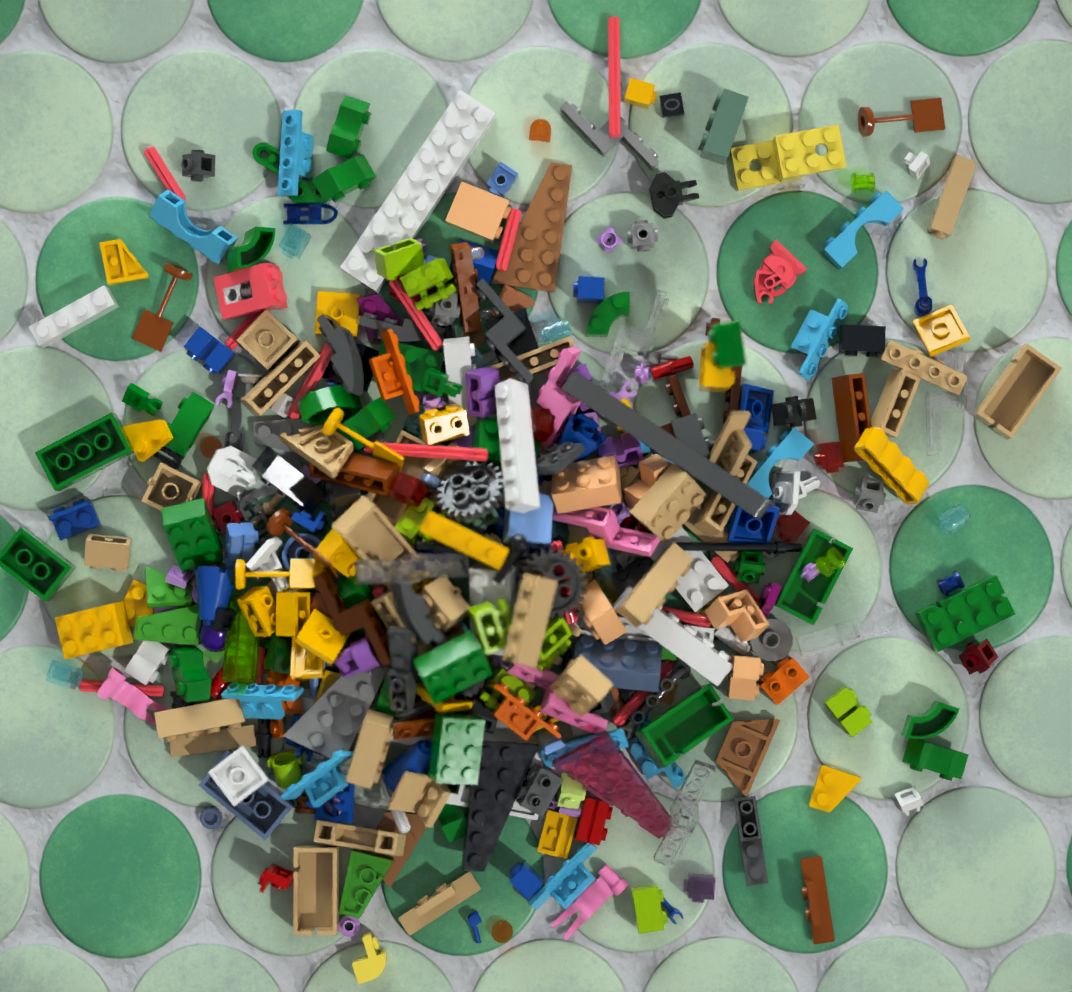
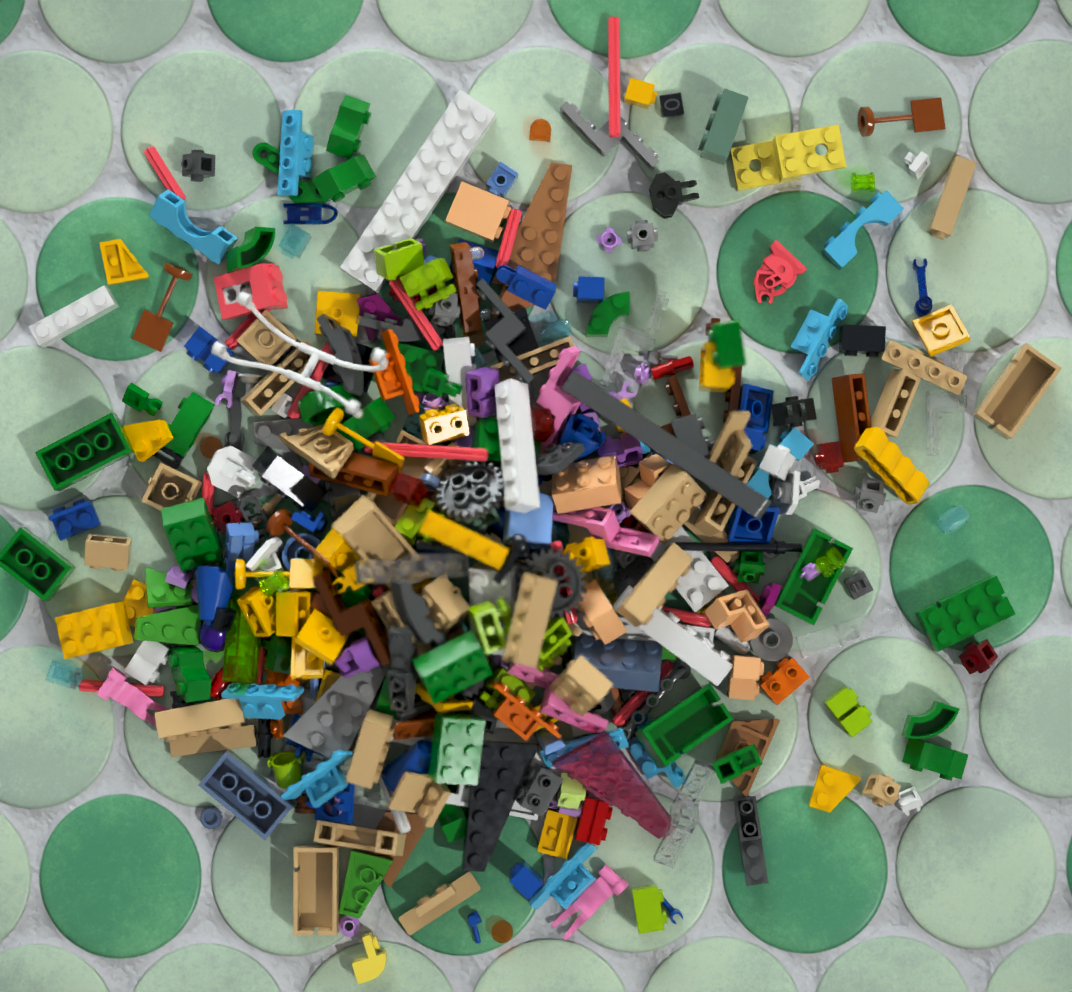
(238, 775): white plate -> none
(273, 583): none -> clear neon green bush
(278, 876): red bracket -> none
(349, 579): none -> yellow plate
(351, 407): none -> white bar
(527, 285): none -> blue brick
(669, 696): clear orange tile -> none
(699, 887): clear purple brick -> none
(736, 762): none -> green brick
(777, 461): none -> white brick
(791, 527): clear red brick -> none
(817, 900): dark orange bracket -> none
(858, 585): none -> flat silver tile
(881, 790): none -> tan brick
(950, 583): clear blue bush -> none

